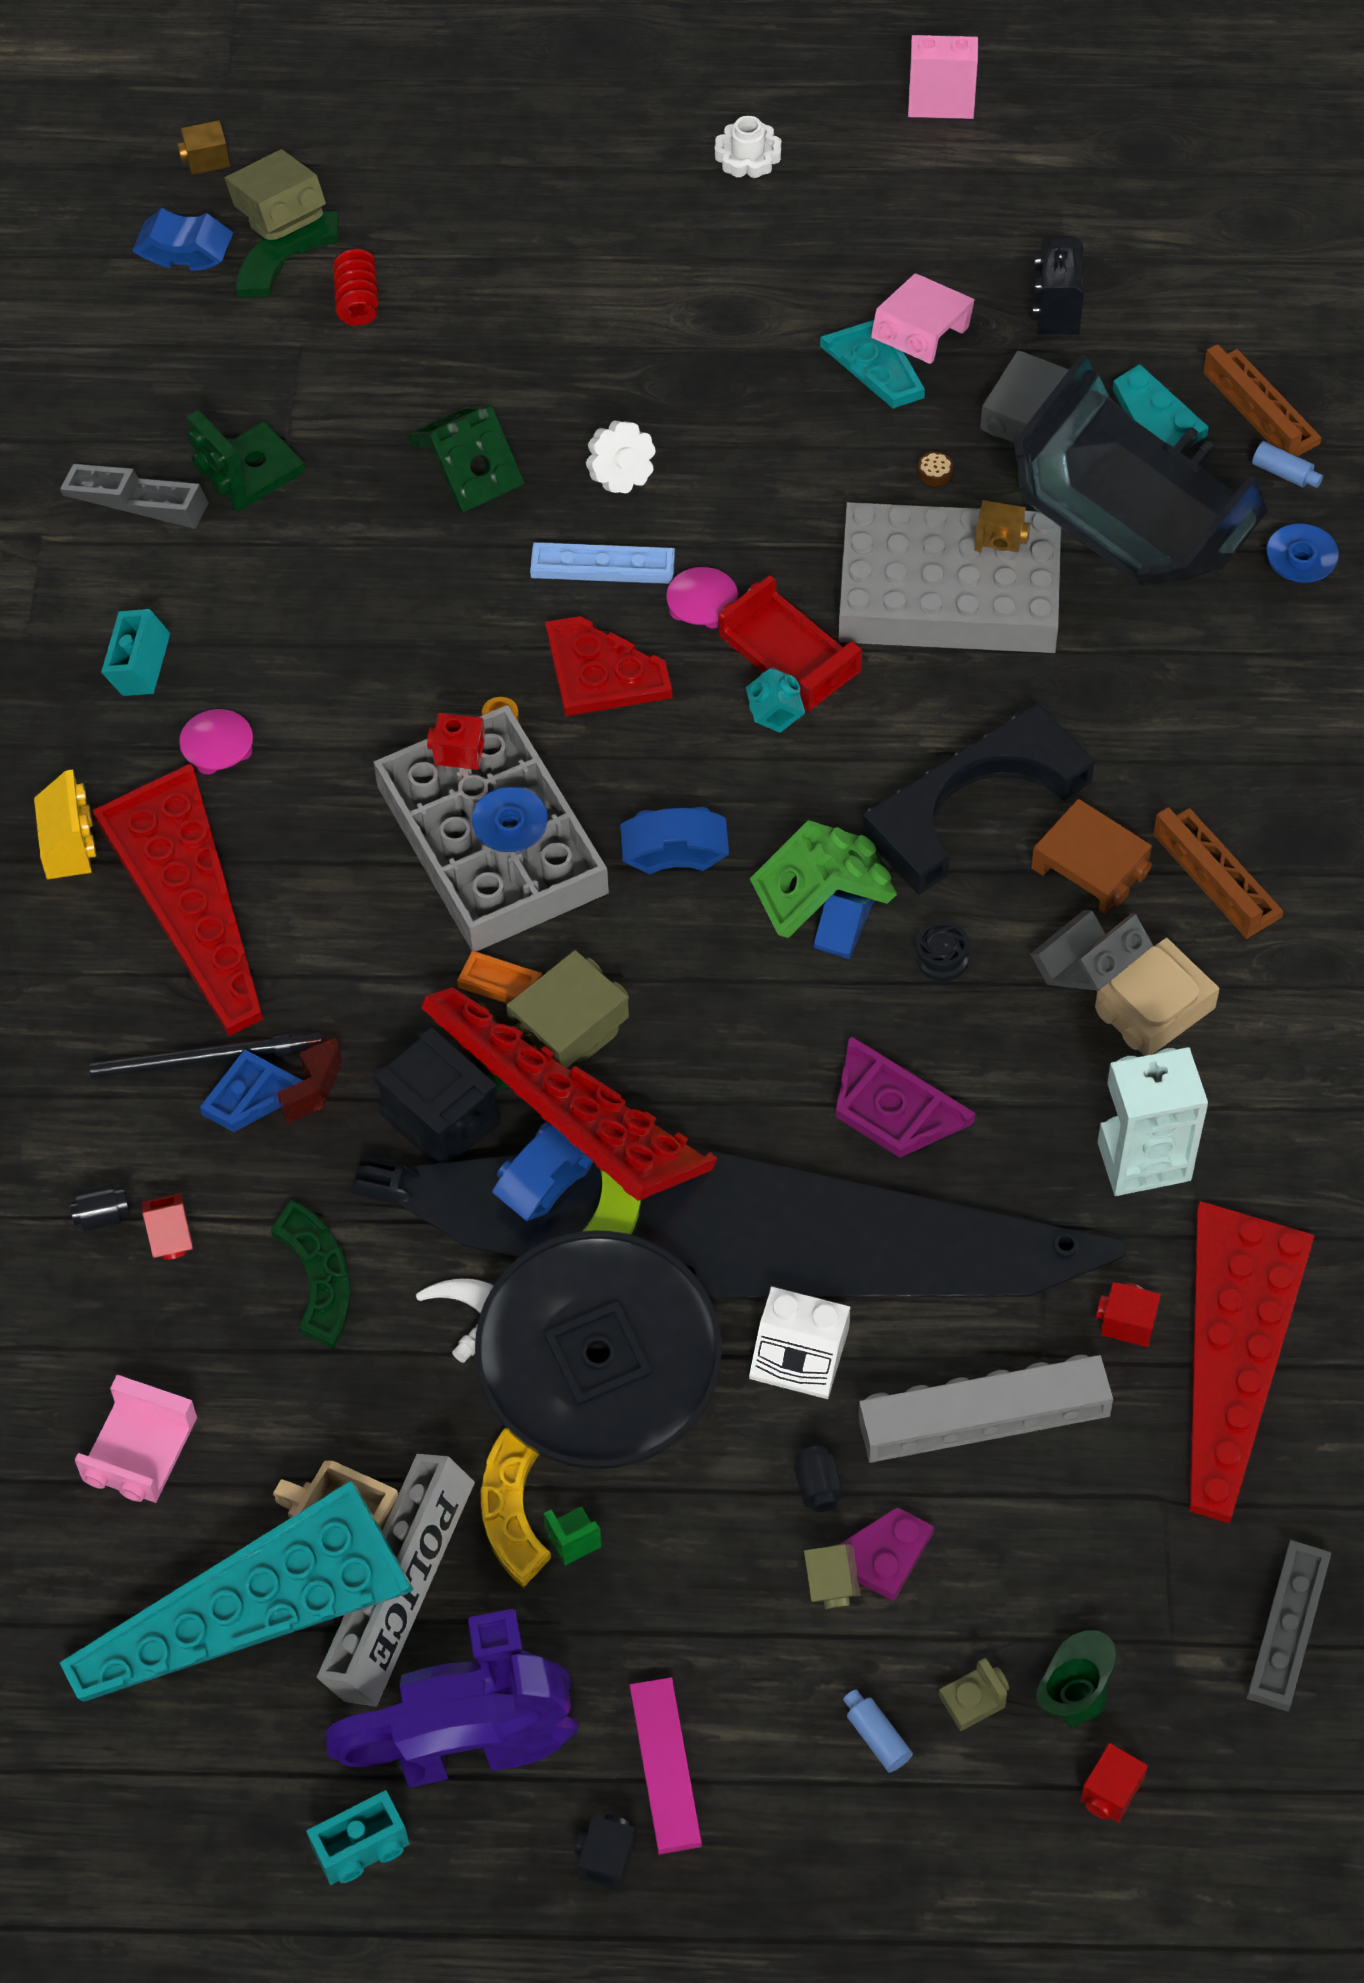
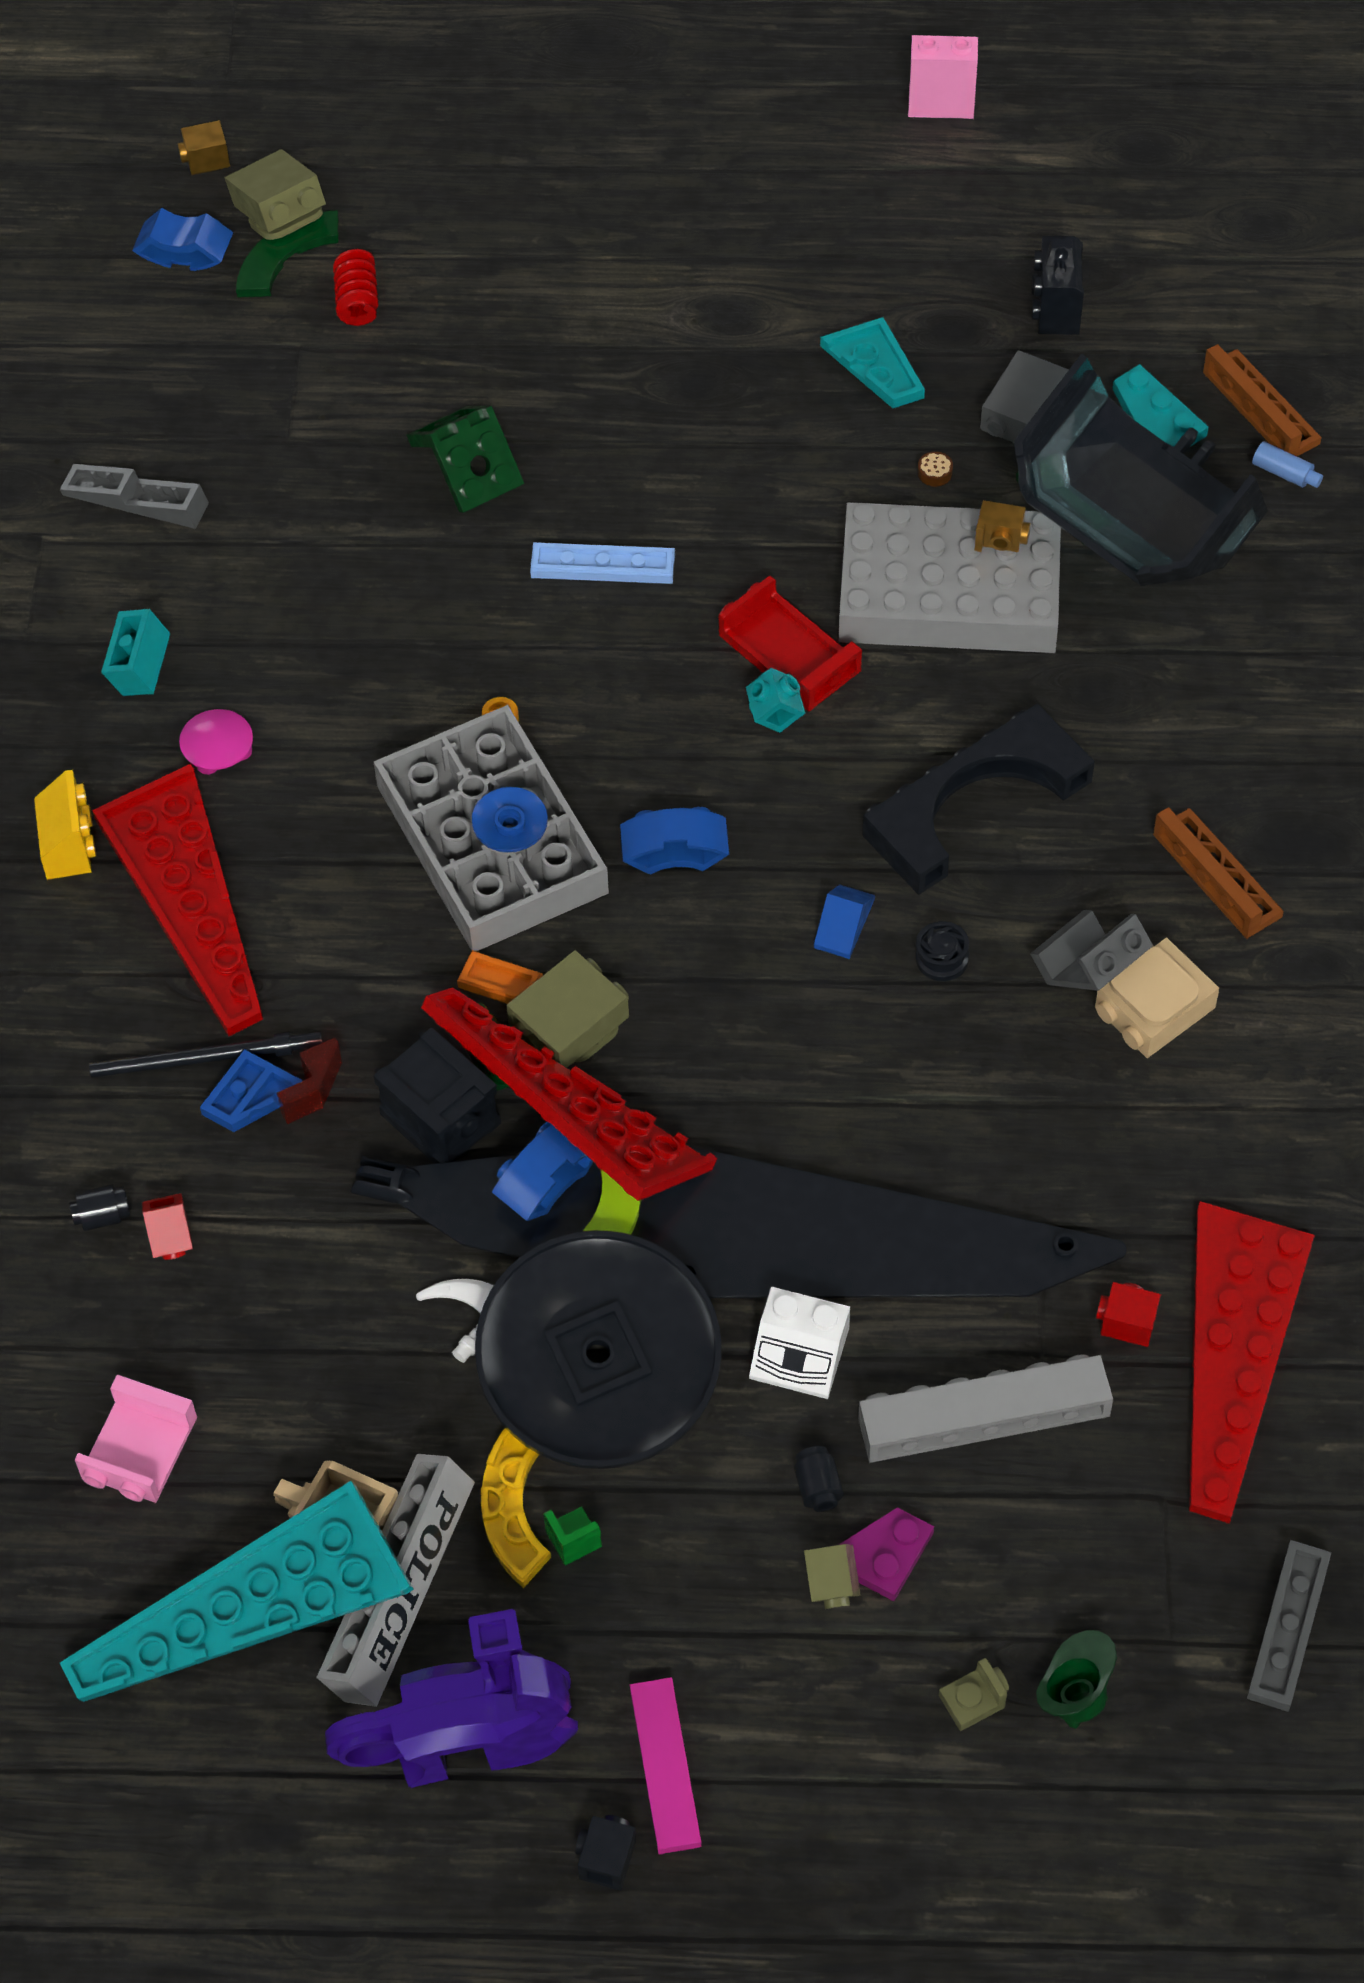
(228, 461): dark green bracket -> none
(326, 1272): dark green tile -> none
(358, 1838): teal brick -> none
(457, 741): red brick -> none
(602, 669): red plate -> none
(620, 456): white plant -> none
(700, 595): dark pink dish -> none
(748, 148): white plant -> none
(823, 862): bright green bracket -> none
(877, 1731): medium blue cylinder -> none
(894, 1104): magenta wing -> none
(920, 315): bright pink panel -> none
(1094, 854): dark orange panel -> none
(1113, 1784): red brick -> none
(1157, 1121): light aqua plate -> none
(1304, 542): blue dish -> none

